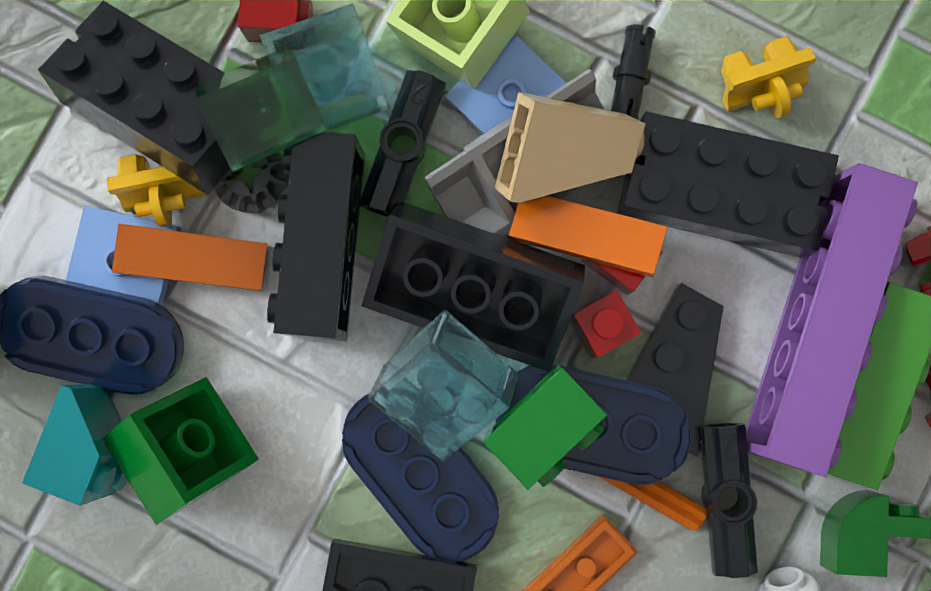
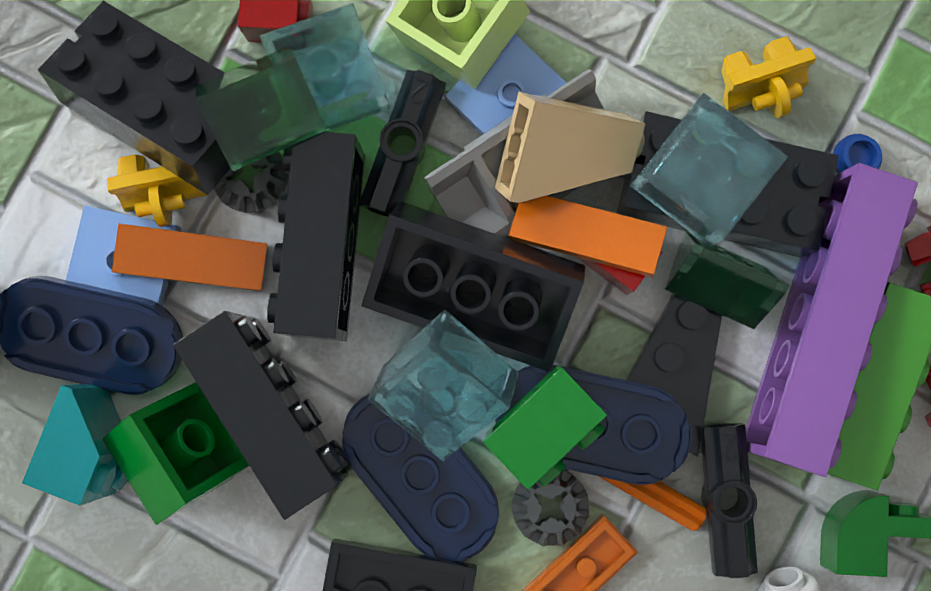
(263, 410): none -> black brick
(551, 530): none -> dark grey gear
(604, 325): red brick -> none
(633, 70): black pin -> none
(708, 171): none -> clear light blue brick
(724, 281): none -> clear green slope
(857, 149): none -> blue plate

